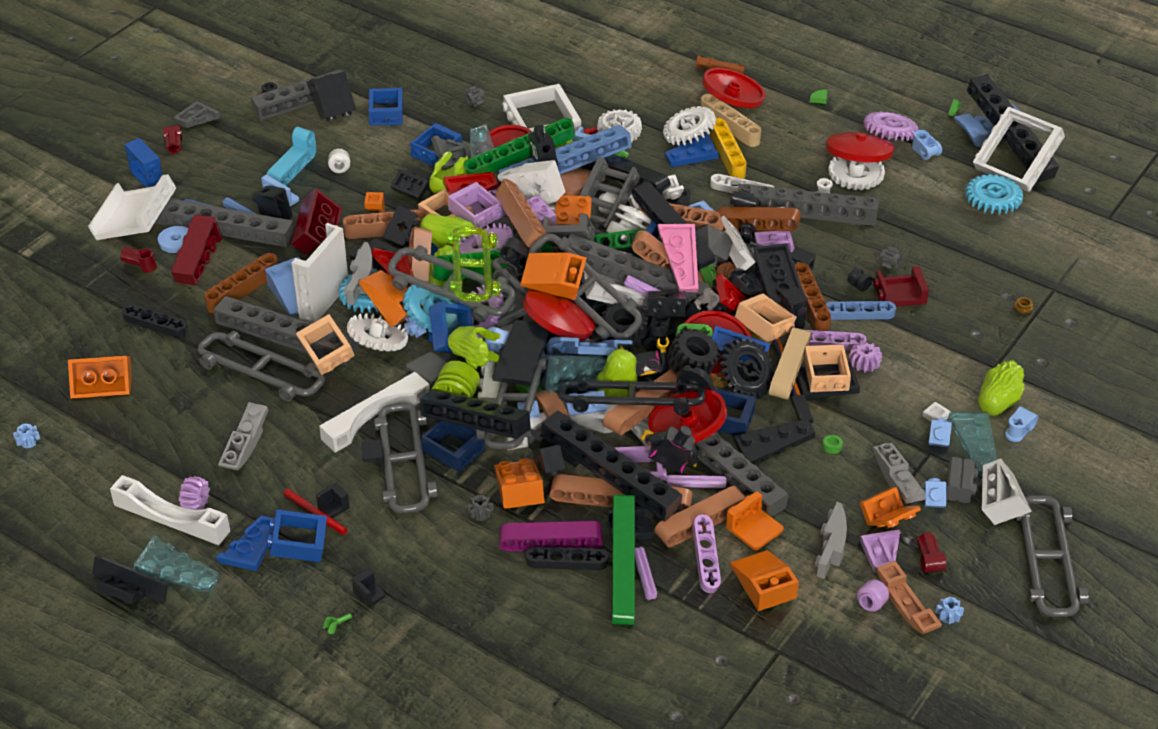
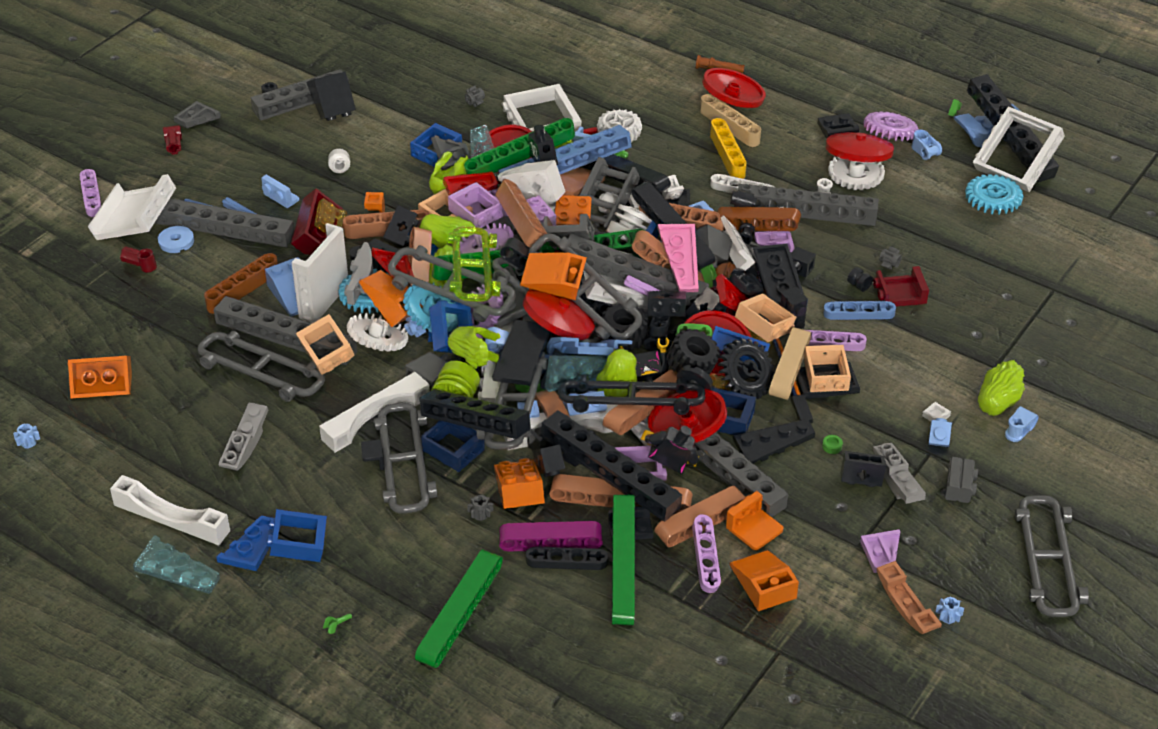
(90, 192): none -> lavender beam
(126, 582): black bracket -> none
(135, 314): black beam -> none
(146, 165): blue window -> none
(194, 493): lavender gear -> none
(196, 249): dark red wedge -> none
(273, 202): black torso -> none
(296, 157): medium azure beam -> none
(313, 510): red bar -> none
(327, 213): none -> clear yellow plate
(333, 500): black panel -> none
(366, 589): black panel -> none
(394, 114): blue window -> none
(410, 184): black bracket -> none
(458, 609): none -> green beam
(645, 574): lavender axle -> none
(689, 125): white gear -> none
(692, 153): blue wing -> none
(696, 481): lavender axle -> none
(817, 310): dark orange beam -> none
(819, 97): bright green tile -> none
(833, 540): light grey slope -> none
(837, 124): none -> black plate
(865, 357): lavender gear -> none
(871, 464): none -> black brick
(873, 595): lavender head -> none
(886, 509): orange bracket -> none
(931, 557): dark red piece -> none
(935, 493): light blue bracket -> none
(976, 437): clear light blue wing -> none
(1001, 493): white wedge -> none
(1023, 305): pearl gold plate -> none

